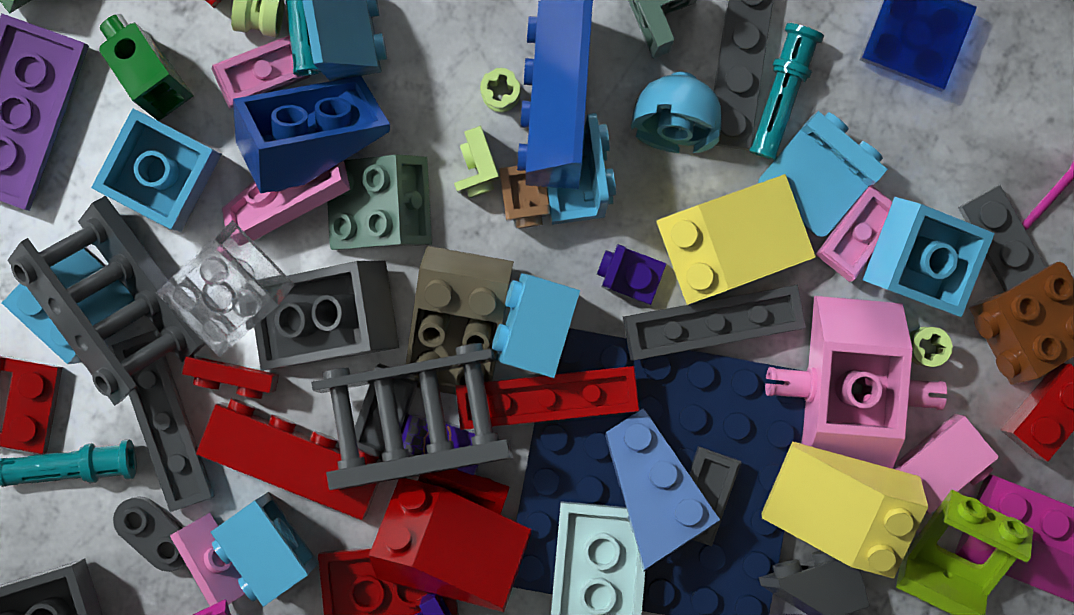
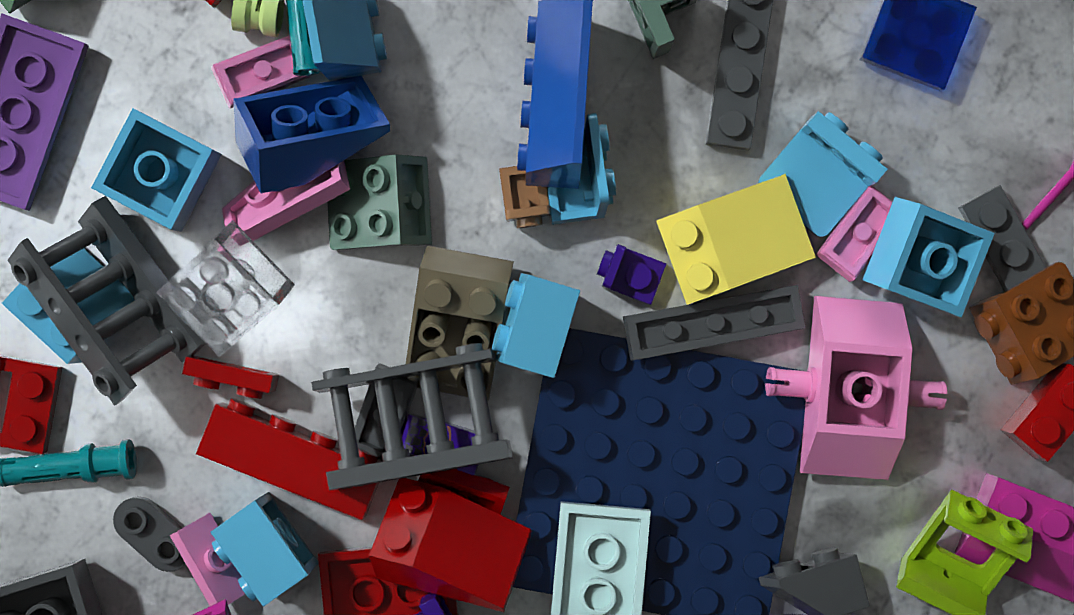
(142, 68): green torso -> none
(166, 428): dark grey plate -> none
(330, 317): dark grey slope -> none
(477, 154): yellowish green bracket -> none
(493, 78): yellowish green bush -> none
(555, 398): red plate -> none
(658, 492): medium blue wing -> none
(677, 112): medium azure cylinder -> none
(715, 479): dark grey tile -> none
(791, 65): teal pin -> none
(847, 507): light yellow slope -> none
(938, 338): yellowish green bush -> none
(949, 460): bright pink brick -> none

